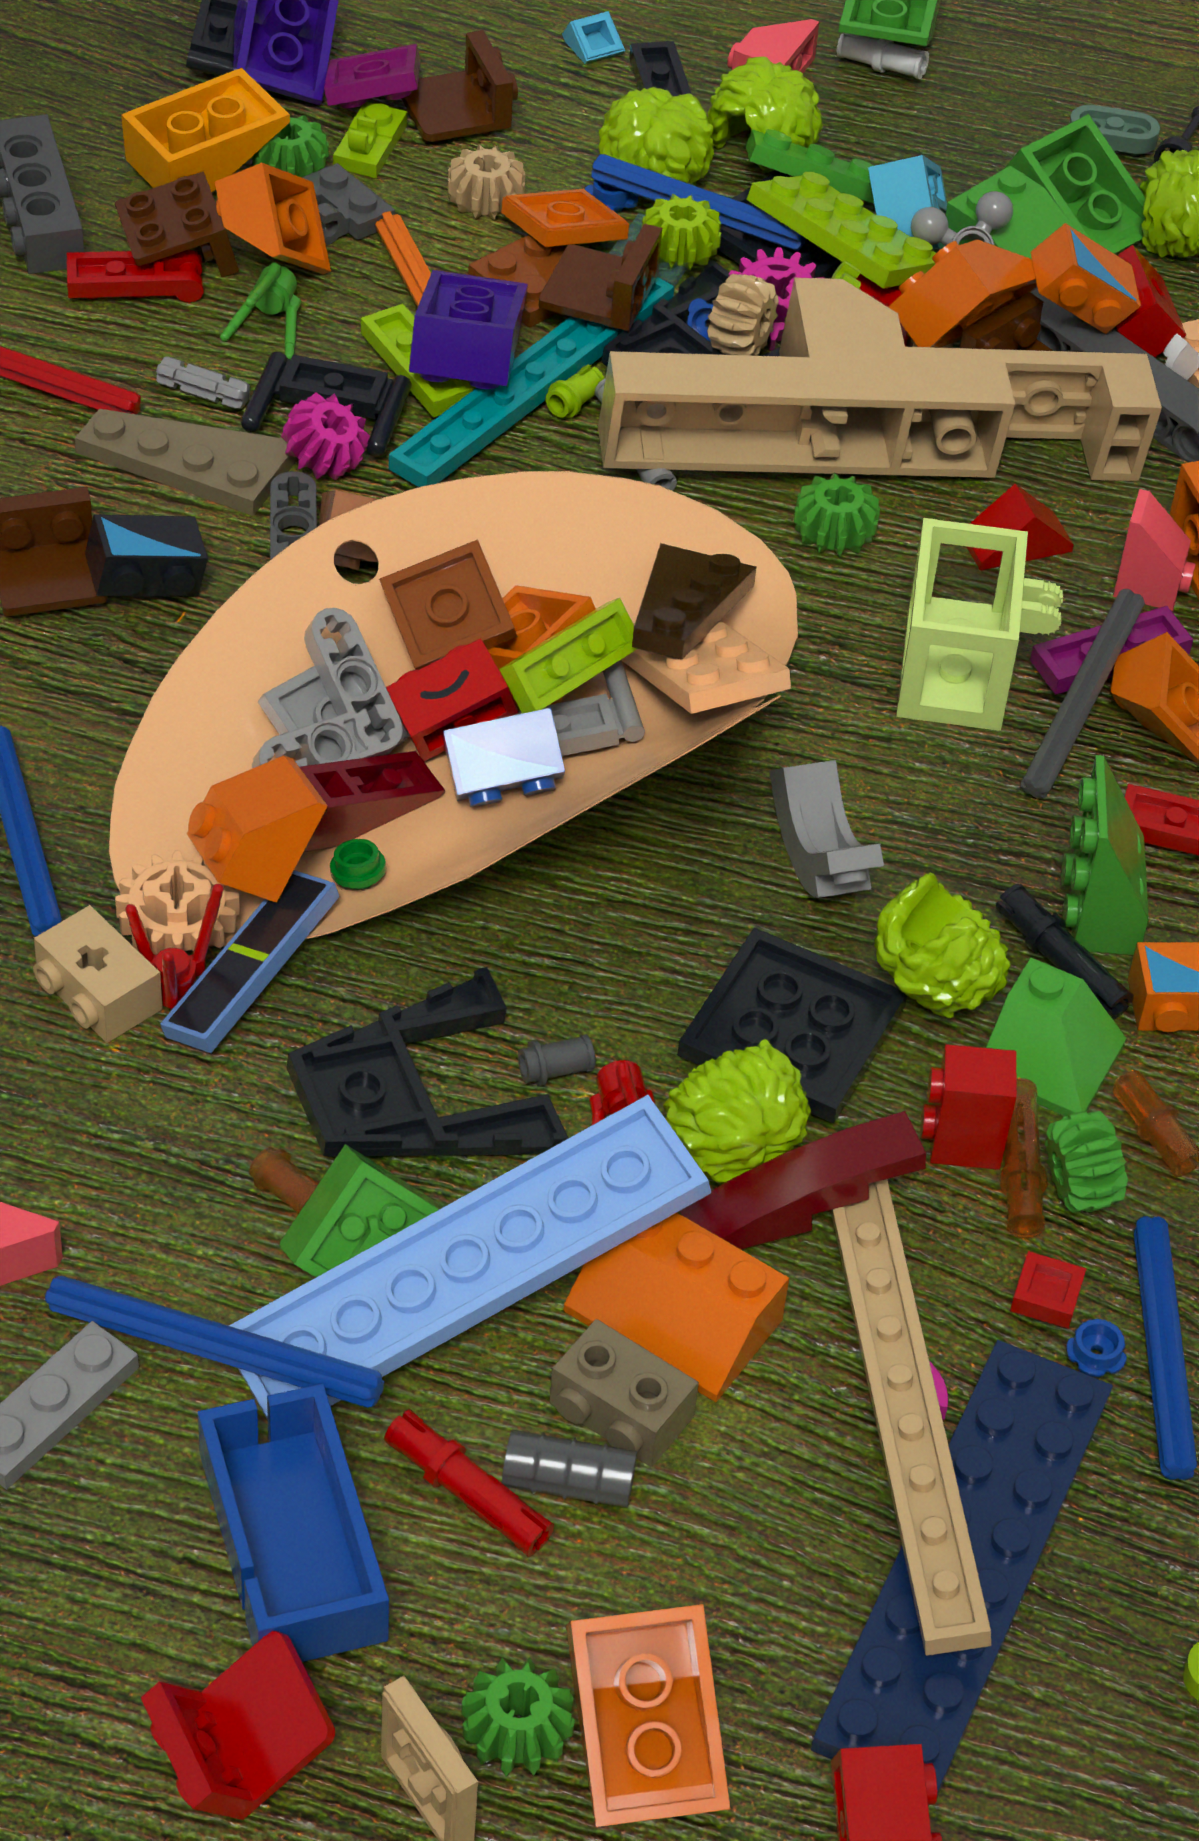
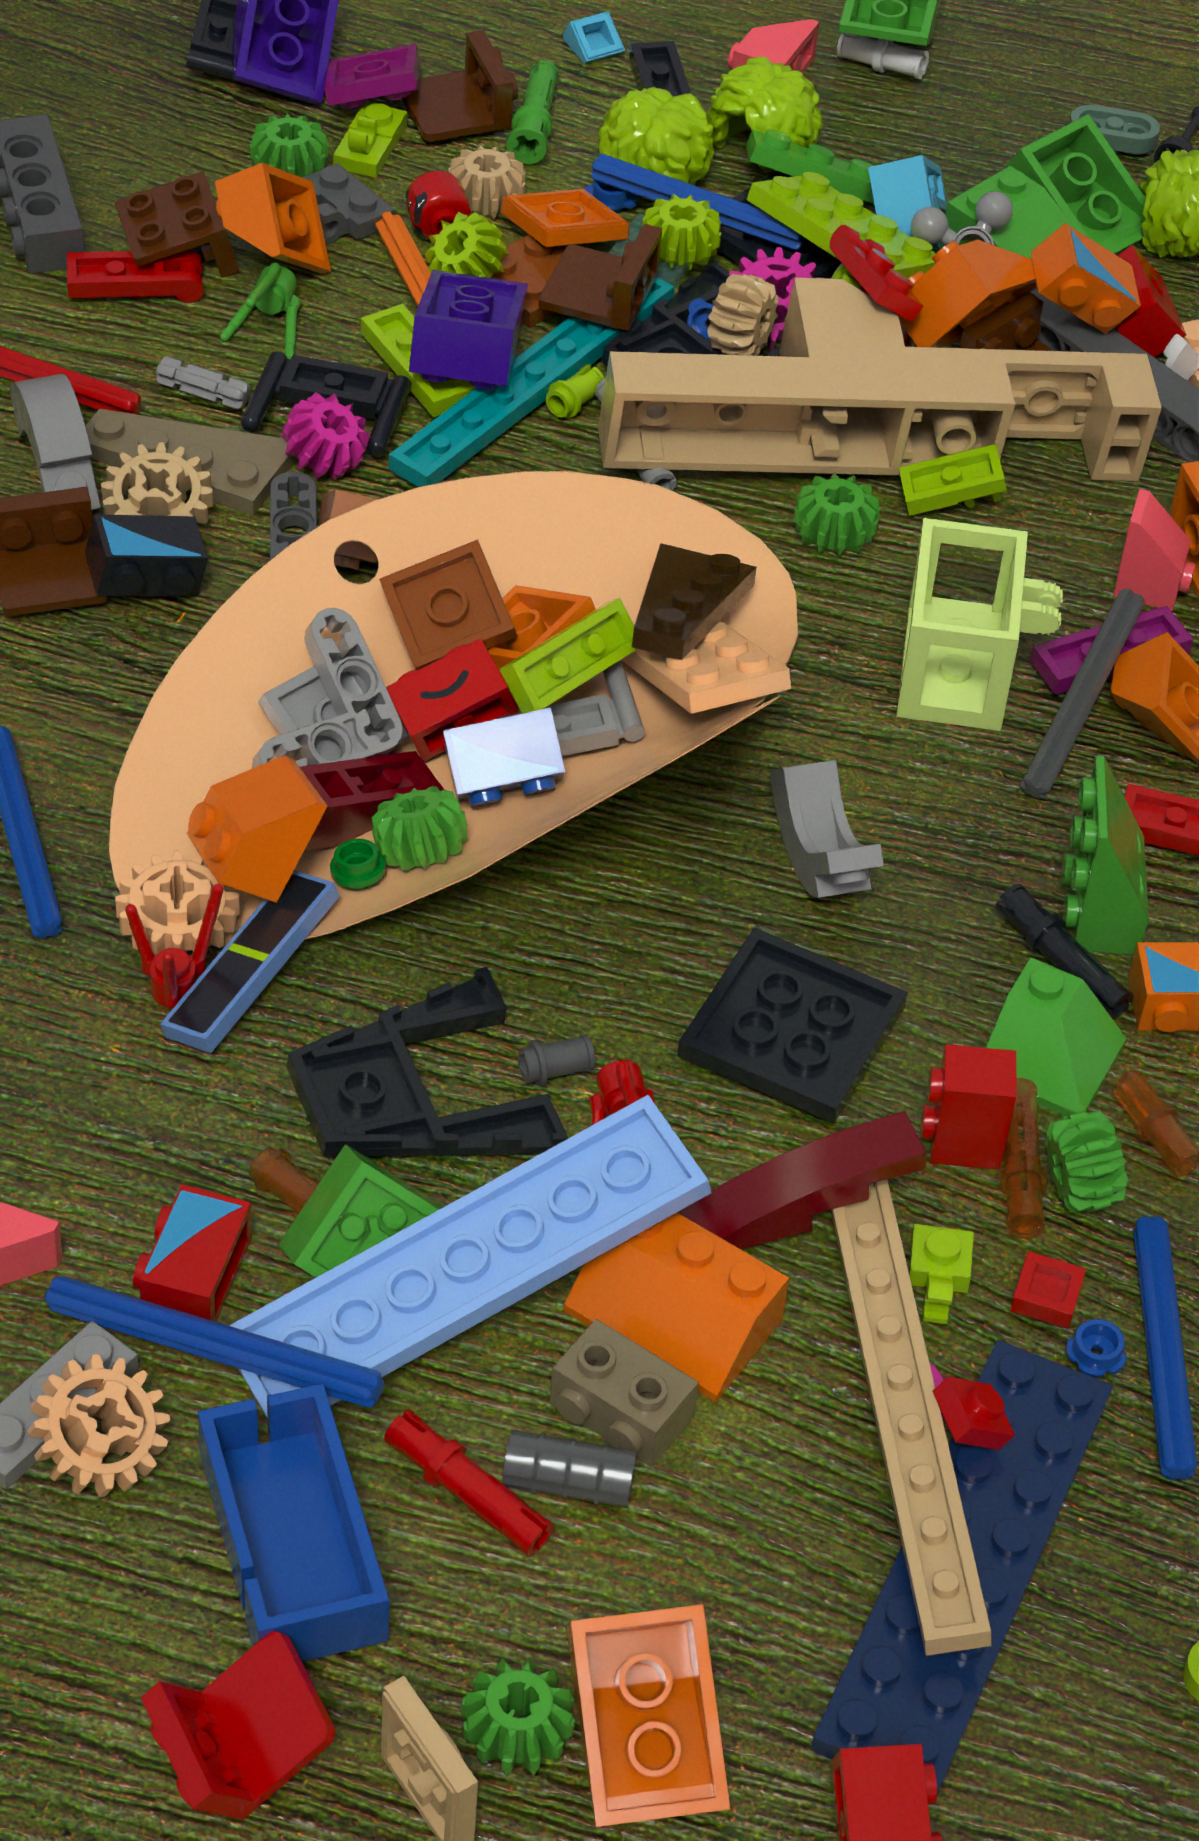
(57, 433): none -> light grey arch
(97, 974): tan brick -> none
(113, 1404): none -> light nougat gear
(158, 485): none -> tan gear
(195, 1252): none -> red brick
(202, 129): light orange slope -> none
(419, 828): none -> bright green gear
(435, 198): none -> red head
(468, 247): none -> lime gear
(532, 121): none -> bright green pin
(739, 1110): lime hair -> none
(875, 272): none -> red plate
(940, 948): lime hair -> none
(942, 1265): none -> lime plate
(953, 479): none -> lime plate
(973, 1413): none -> red plate
(1022, 512): red slope -> none

